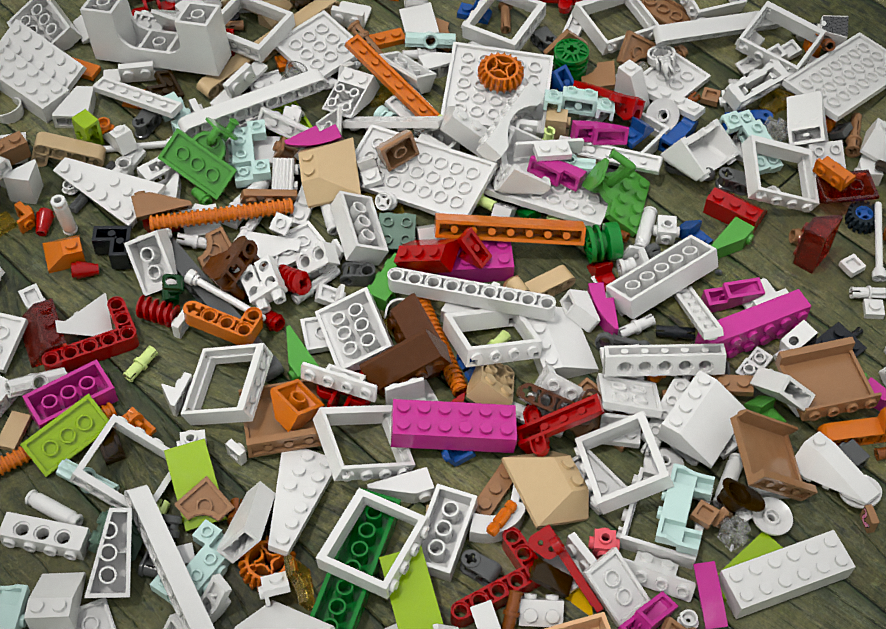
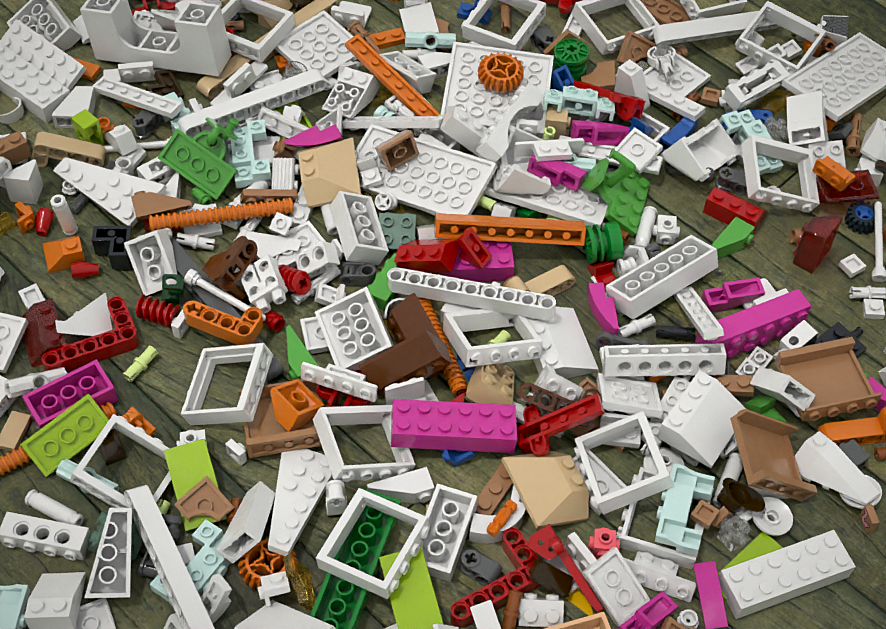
(177, 395): white slope -> none
(217, 243): medium nougat tile -> none
(335, 497): none -> white piece
(403, 110): none -> white axle
(580, 309): white slope -> none
(639, 149): none -> white tile
(661, 106): white dish -> none
(693, 228): blue slope -> none

